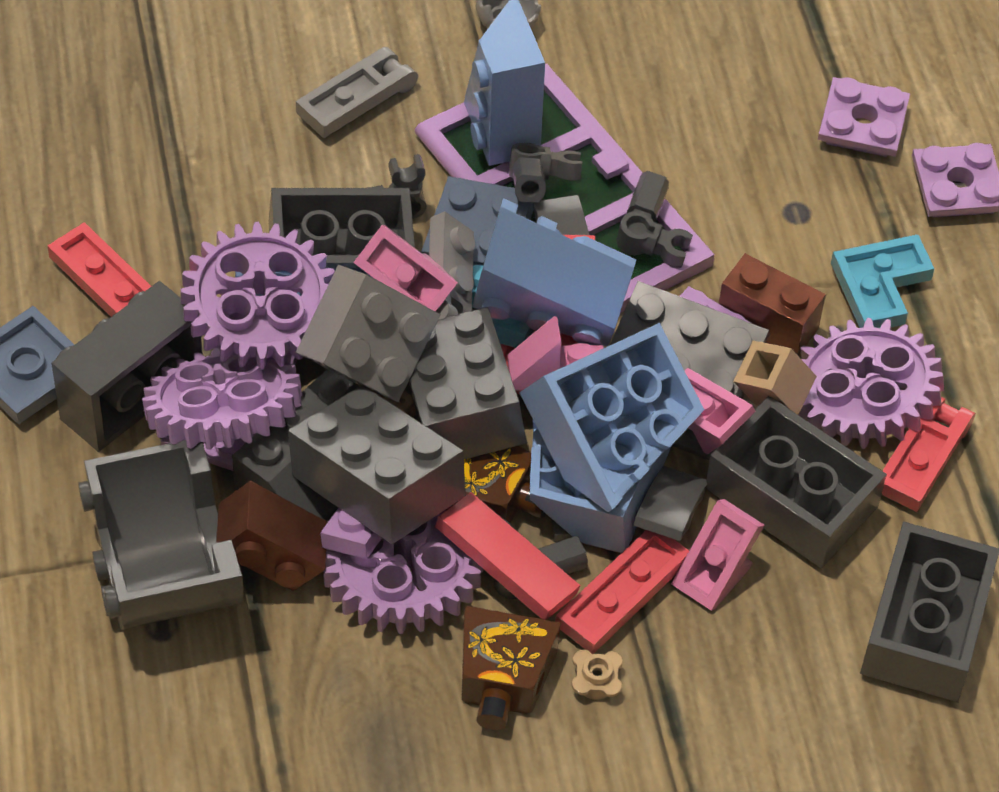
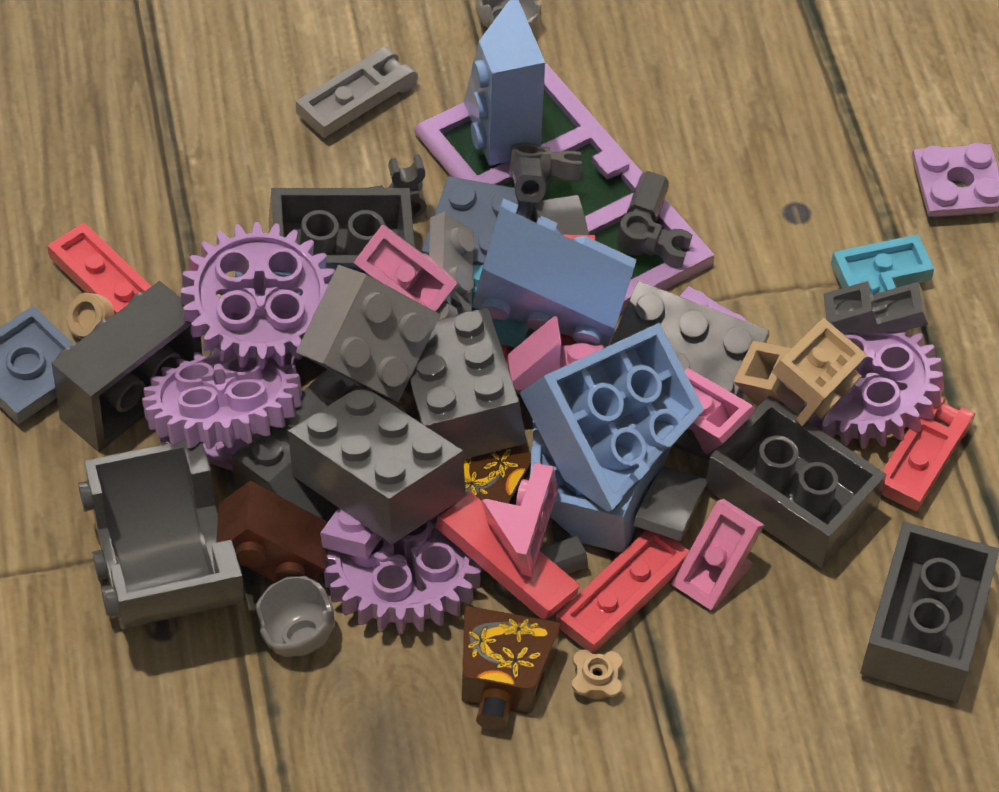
(86, 312): none -> tan tile
(295, 616): none -> light grey hair
(524, 524): none -> bright pink slope
(773, 302): copper brick -> none
(819, 368): none -> tan bracket
(855, 100): lavender piece -> none
(862, 312): none -> dark grey slope

